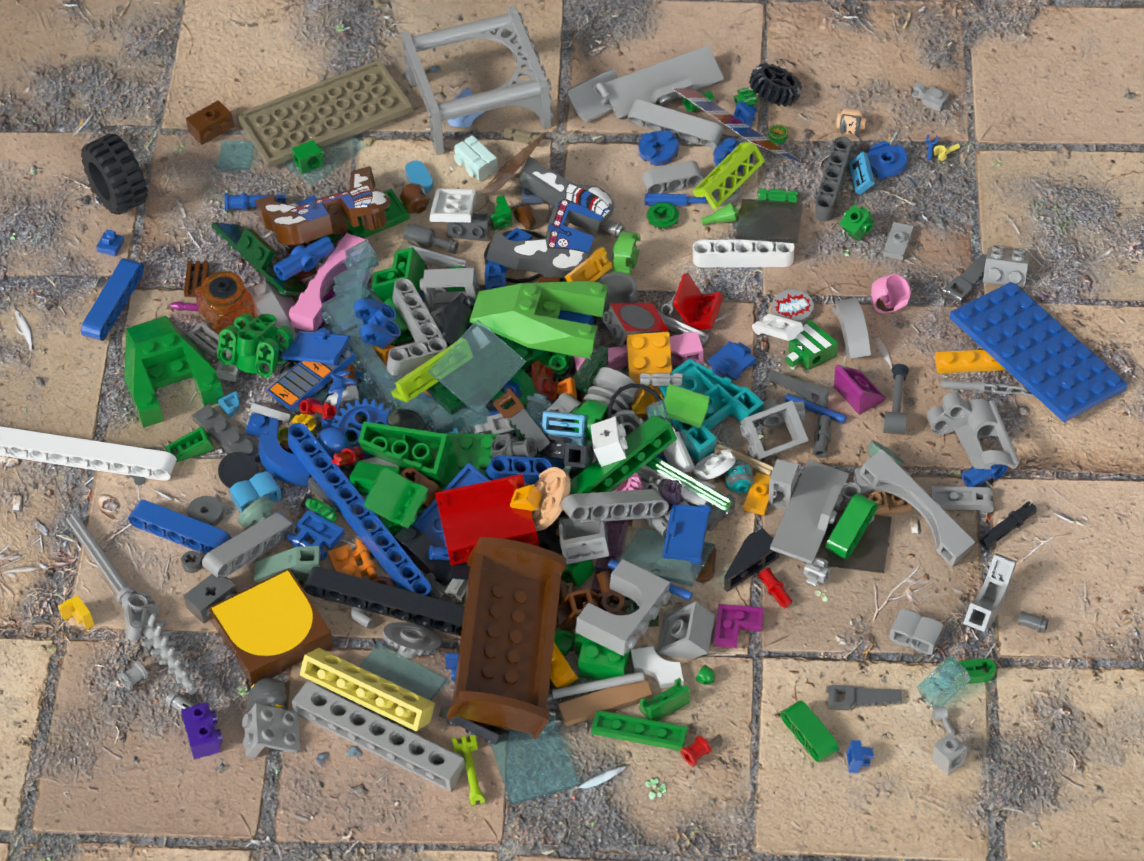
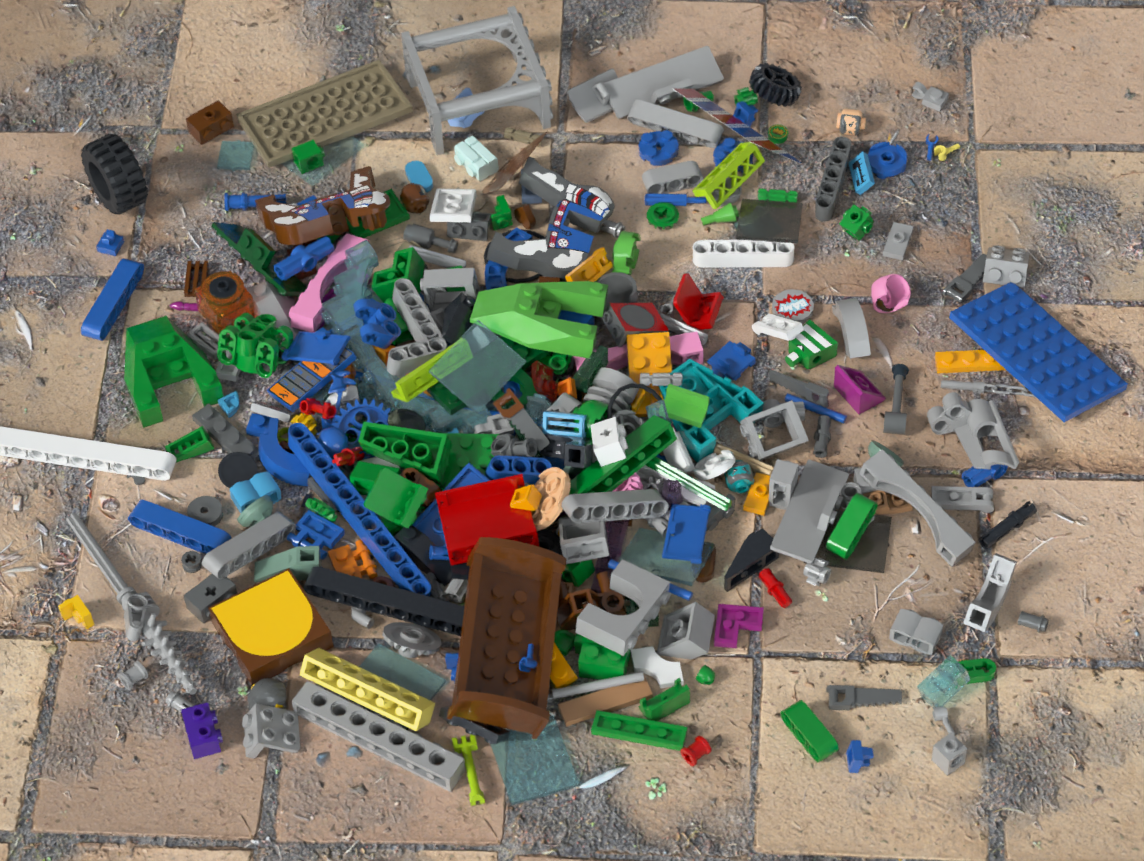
(528, 662): none -> blue hand

